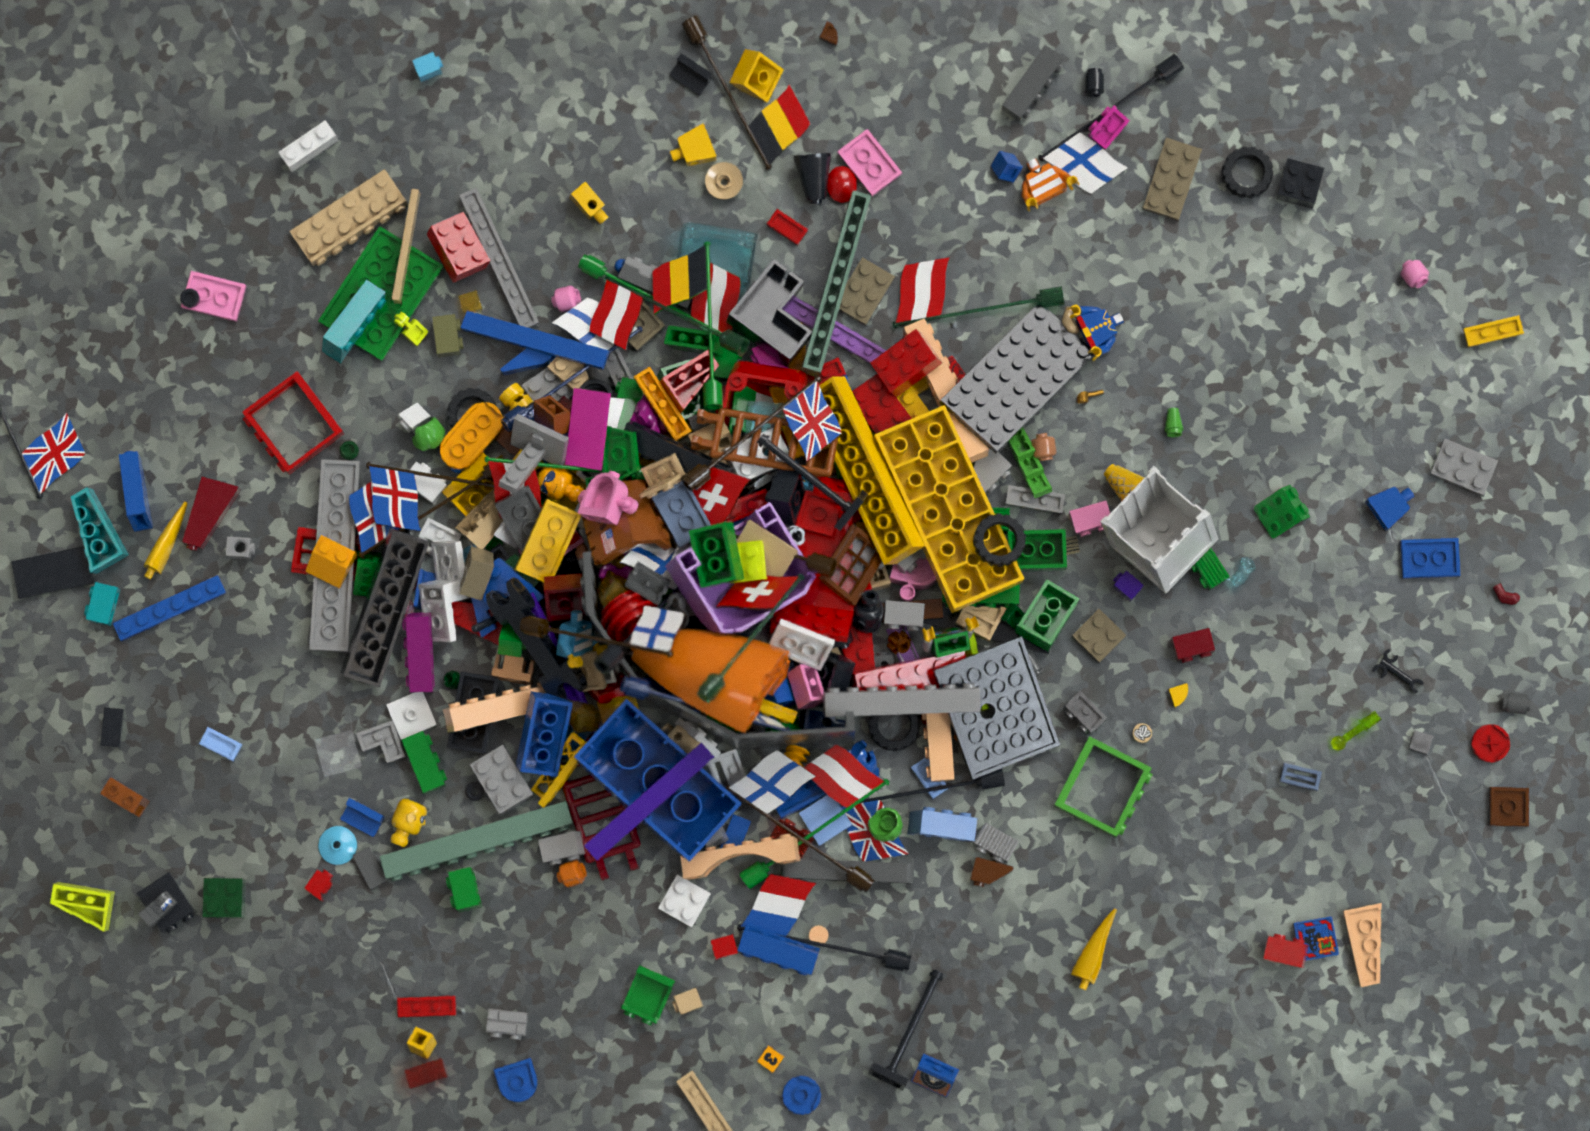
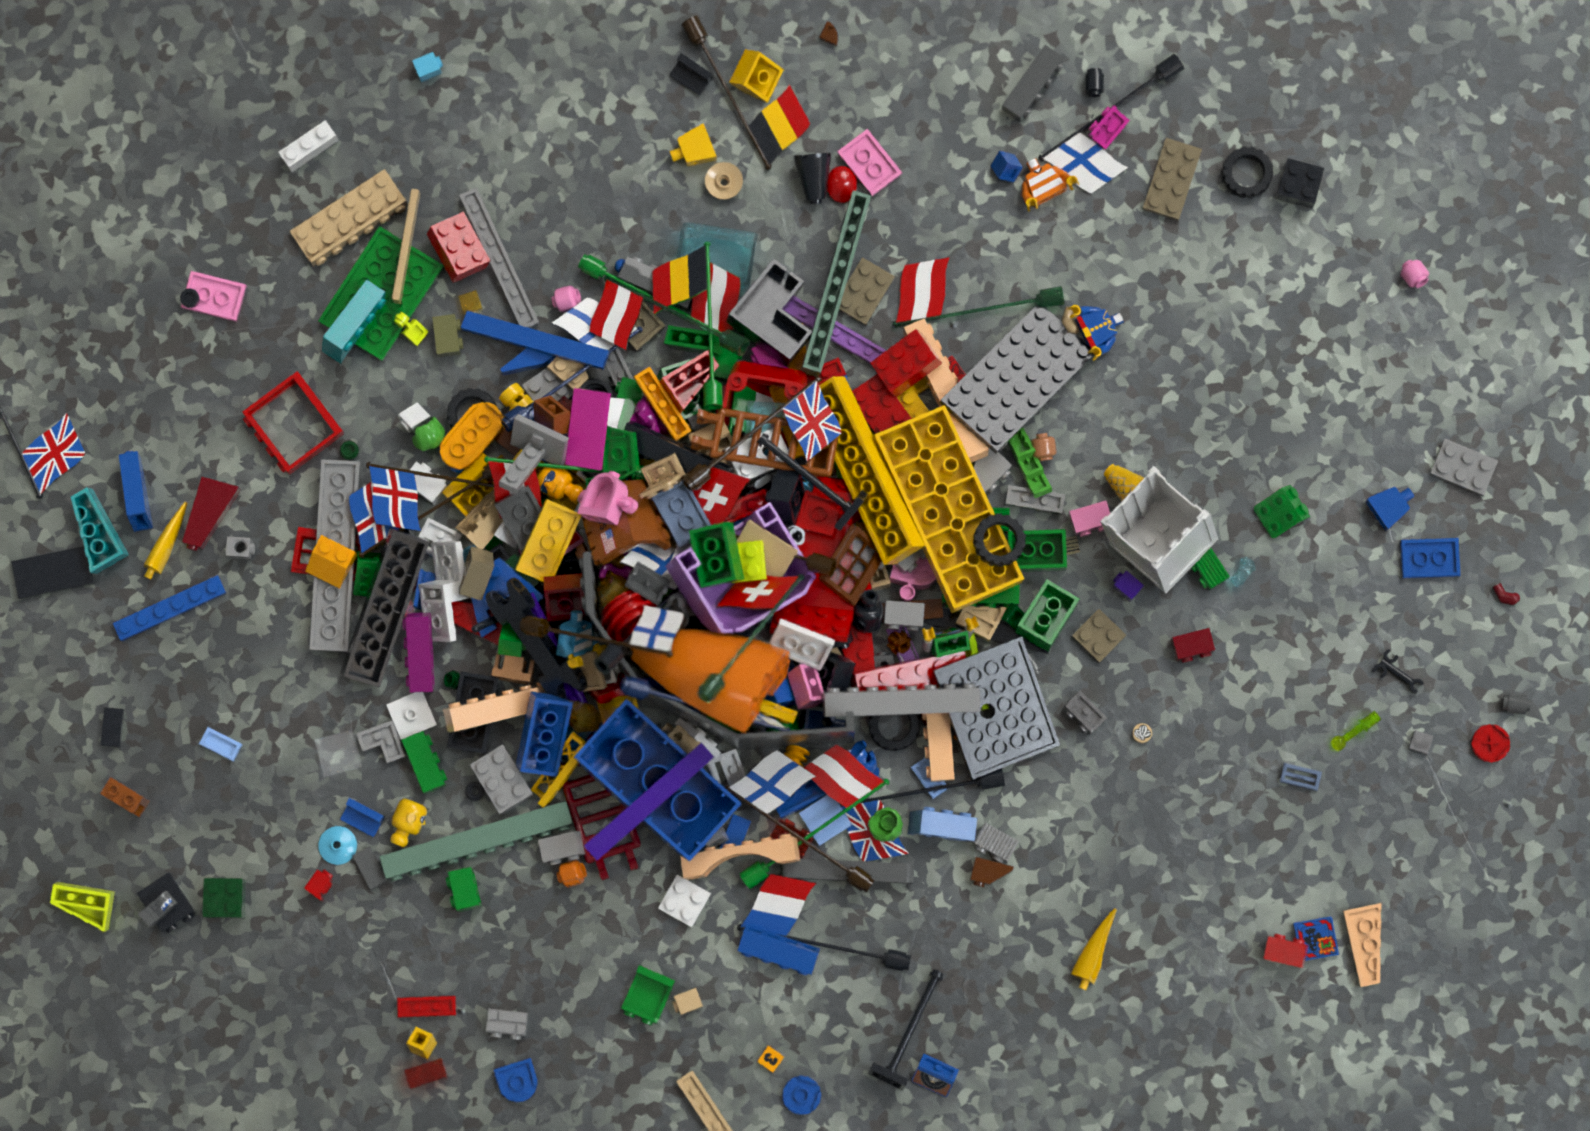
(102, 604): teal brick -> none
(585, 195): yellow torso -> none
(724, 947): red panel -> none
(787, 227): red tile -> none
(818, 934): light nougat tile -> none
(1083, 396): pearl gold hand -> none
(1136, 795): bright green window -> none
(1173, 423): bright green cone -> none
(1178, 694): yellow tile -> none
(1493, 331): yellow plate -> none
(1509, 806): reddish brown tile -> none

